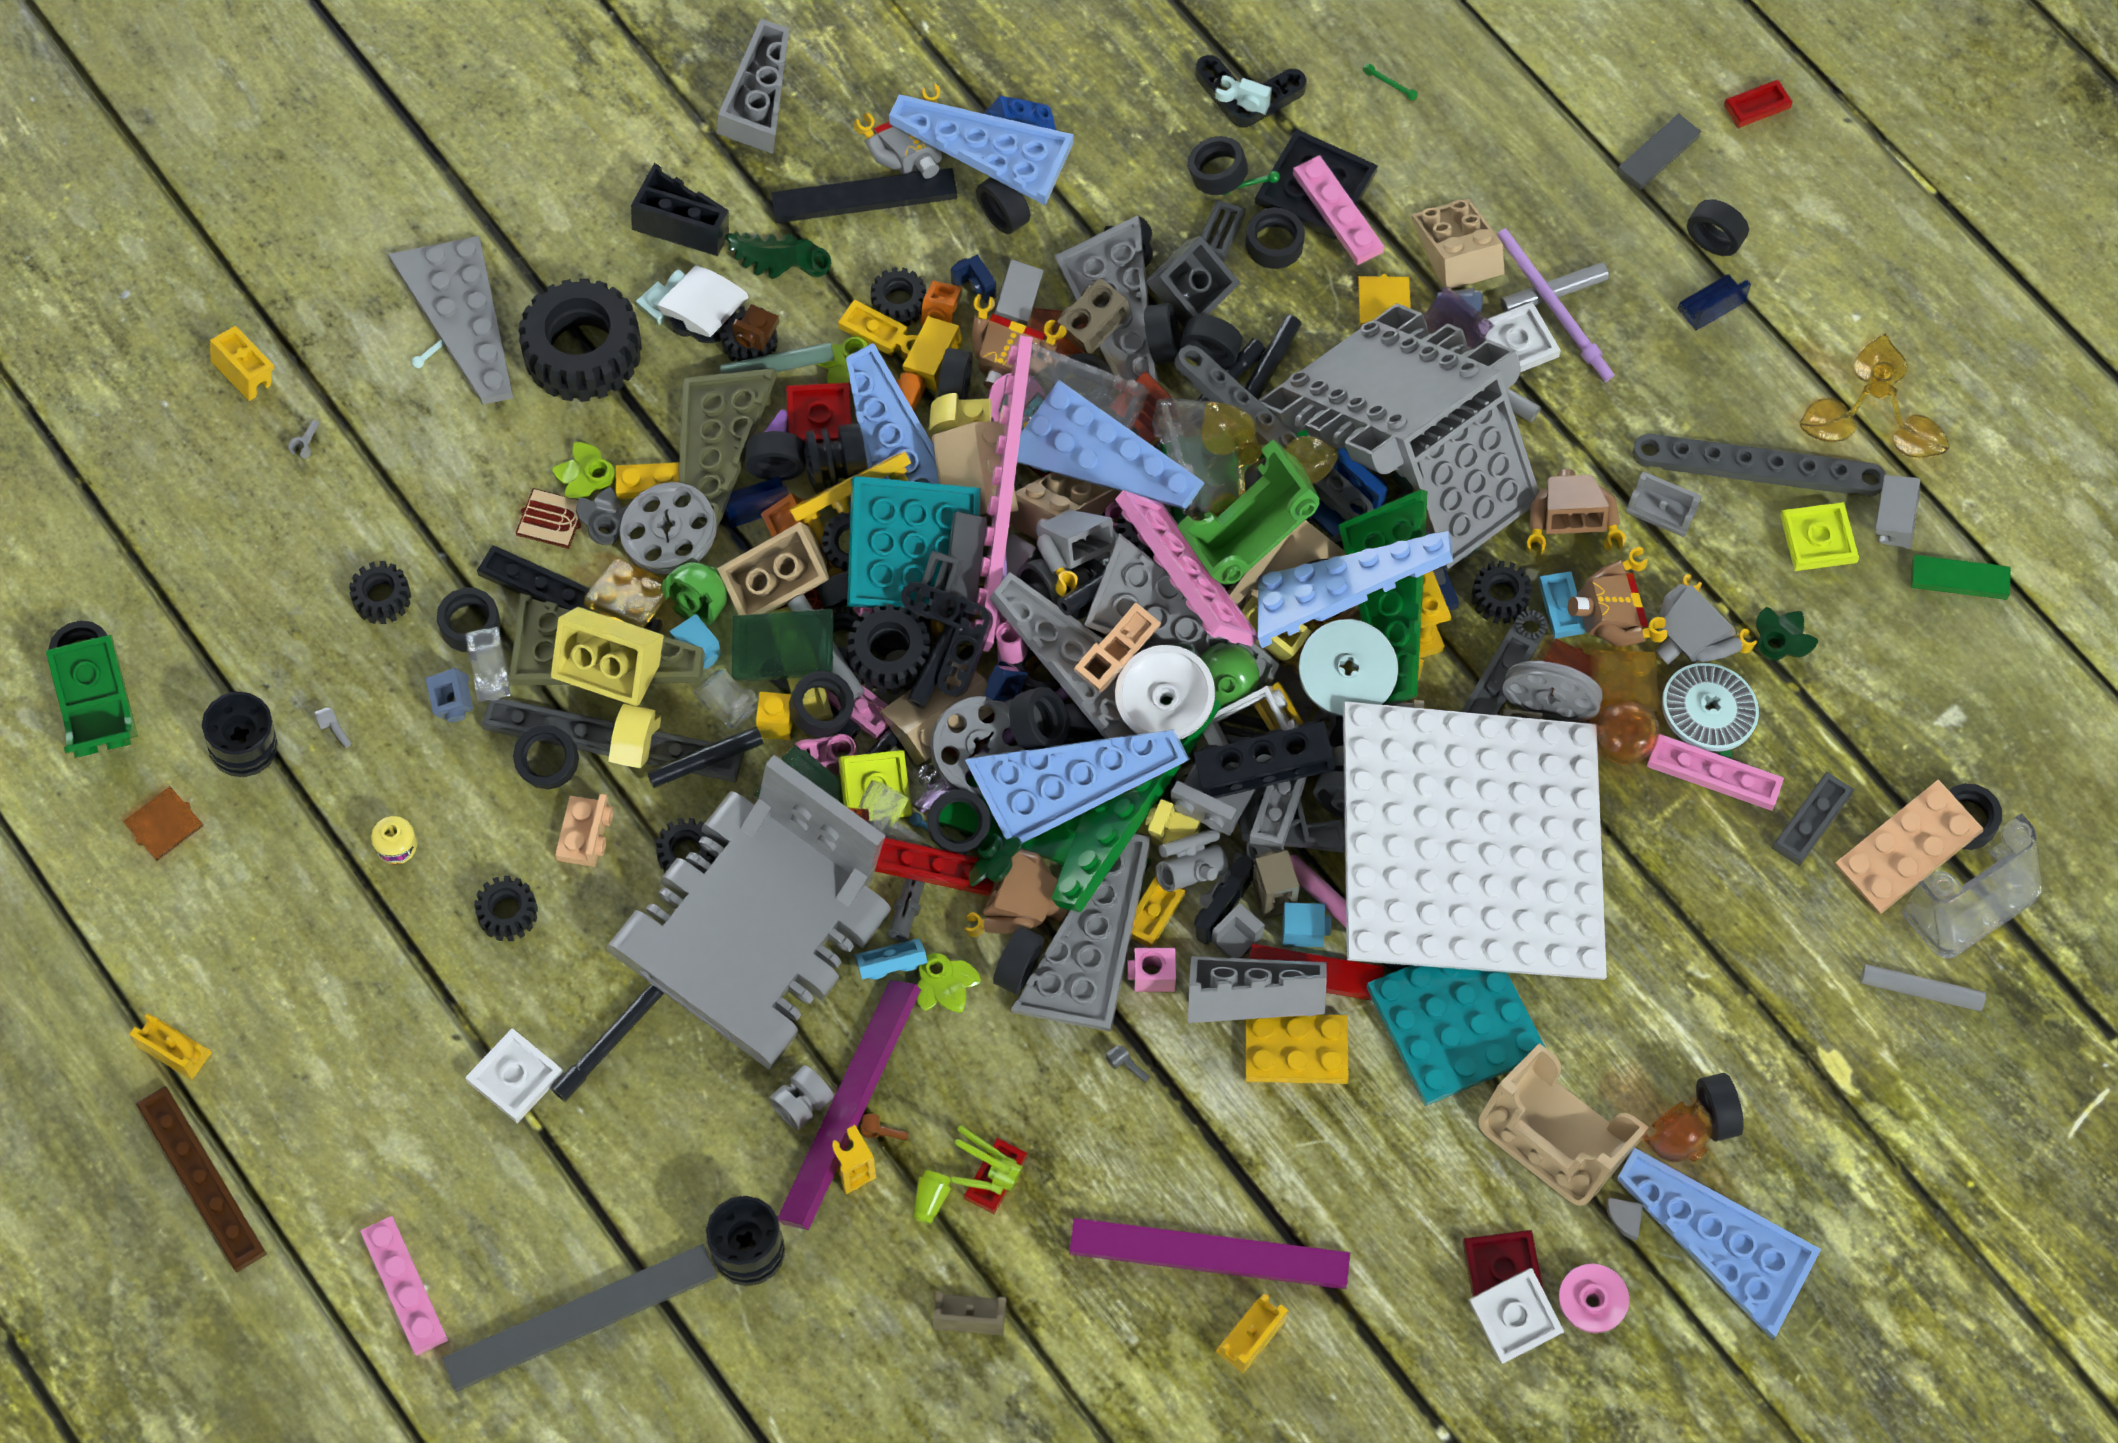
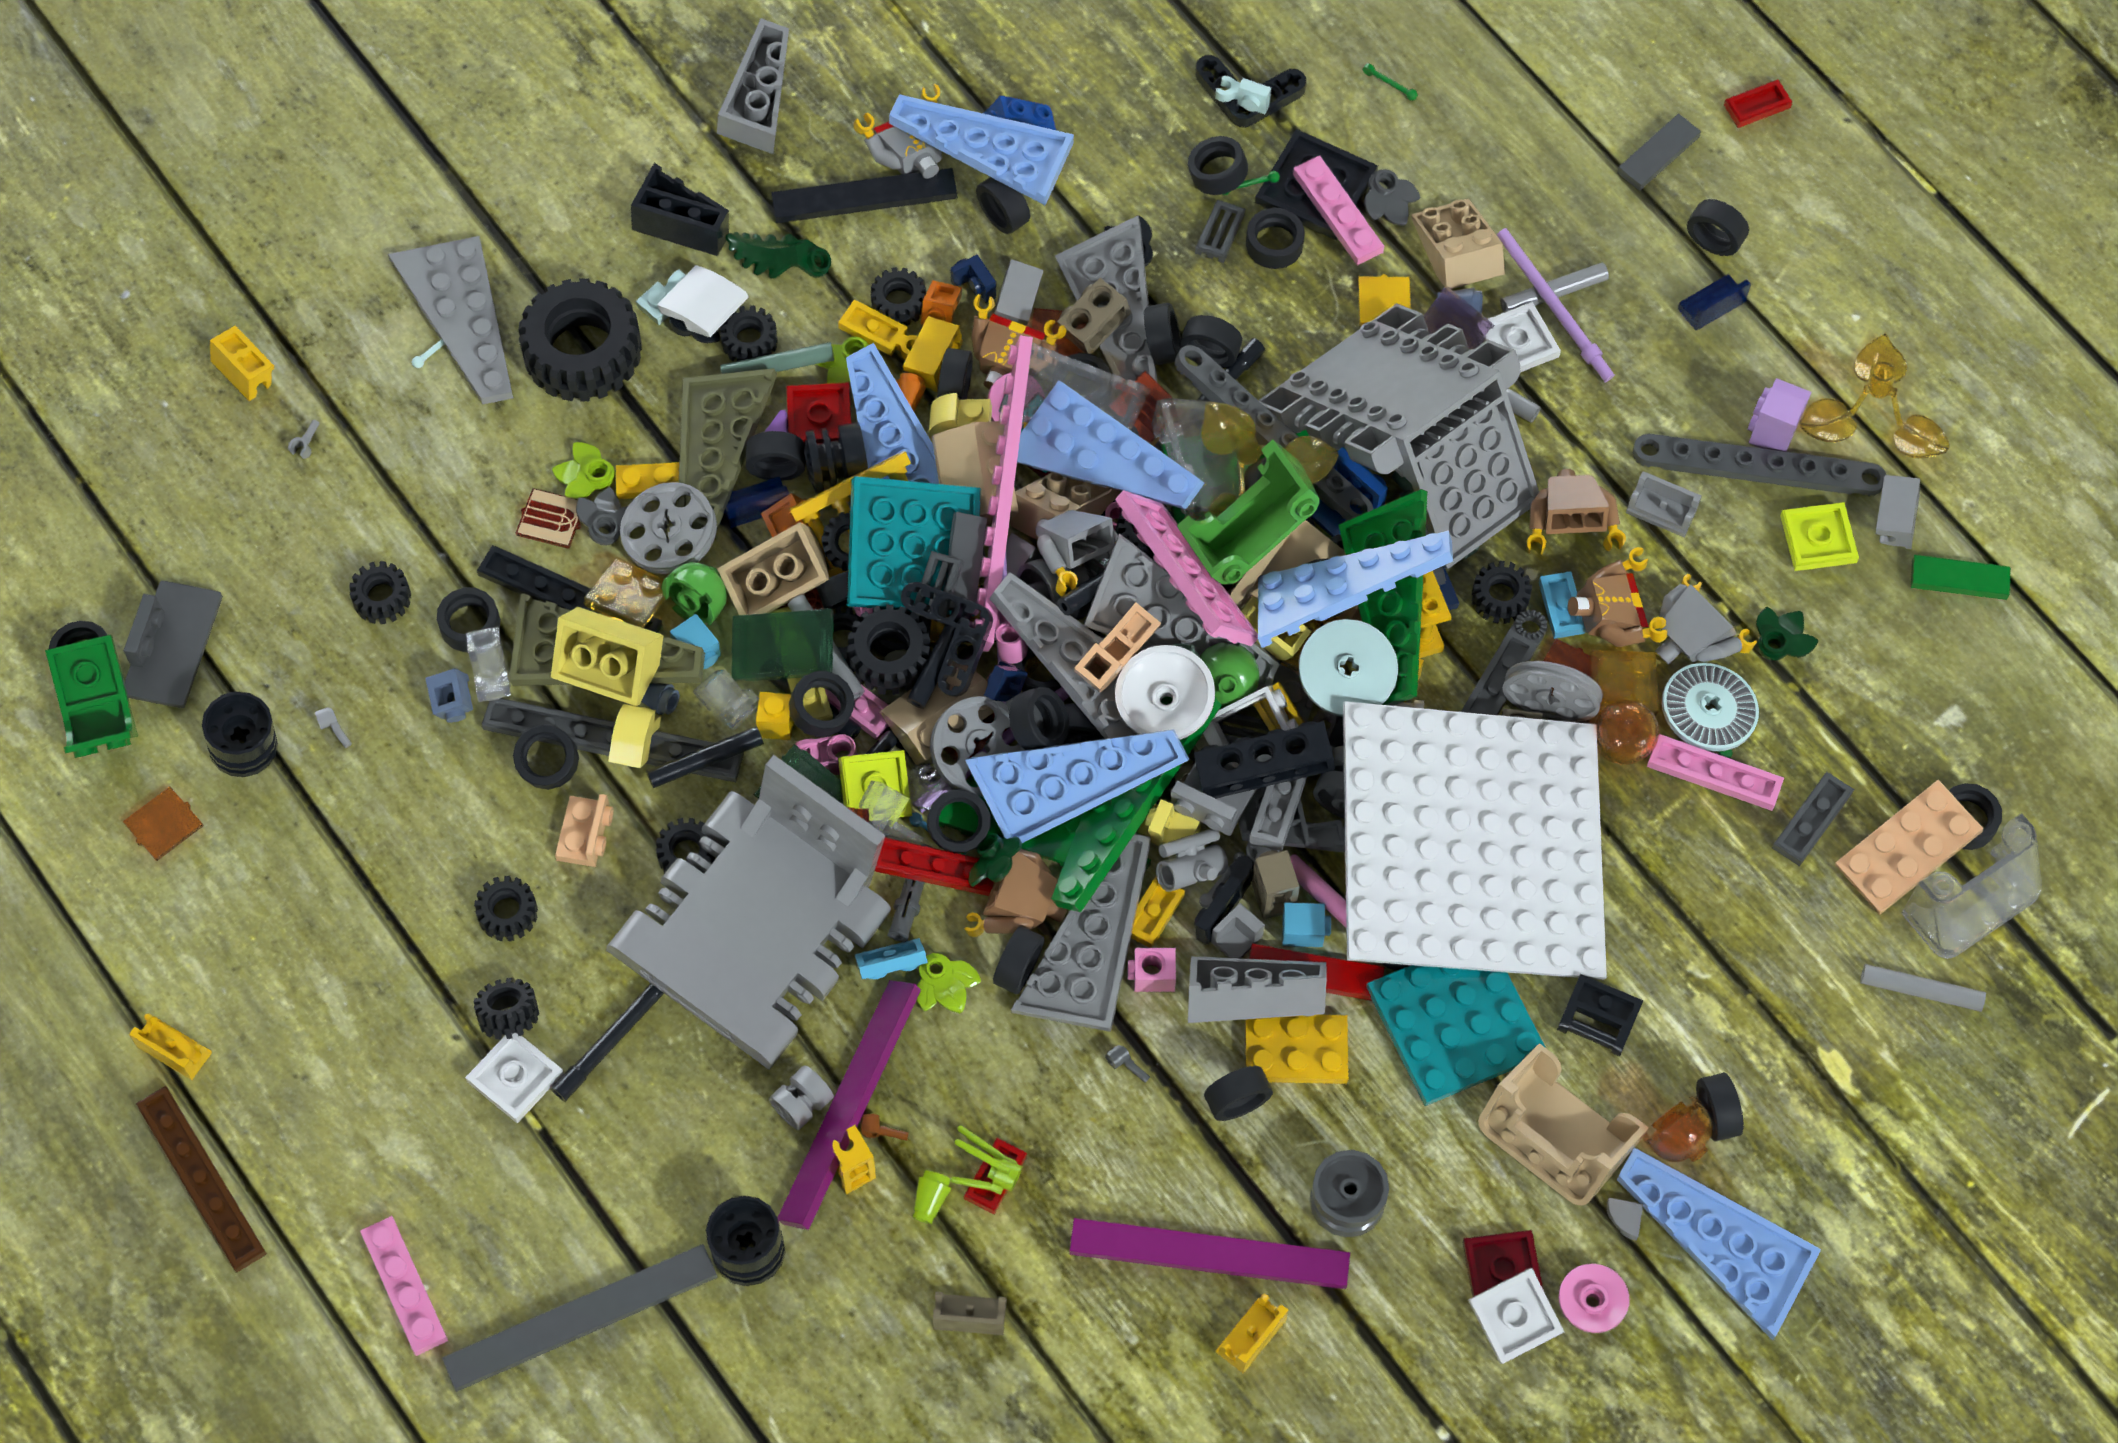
(169, 642): none -> dark grey bracket
(394, 840): light yellow head -> none
(504, 995): none -> black tyre
(661, 698): none -> sand blue cone
(755, 328): reddish brown bracket -> none
(1193, 280): dark grey brick -> none
(1238, 1093): none -> black tyre
(1273, 355): black piece -> none
(1331, 1192): none -> dark grey wheel
(1389, 202): none -> dark grey plate
(1603, 1005): none -> black plate
(1777, 415): none -> lavender brick

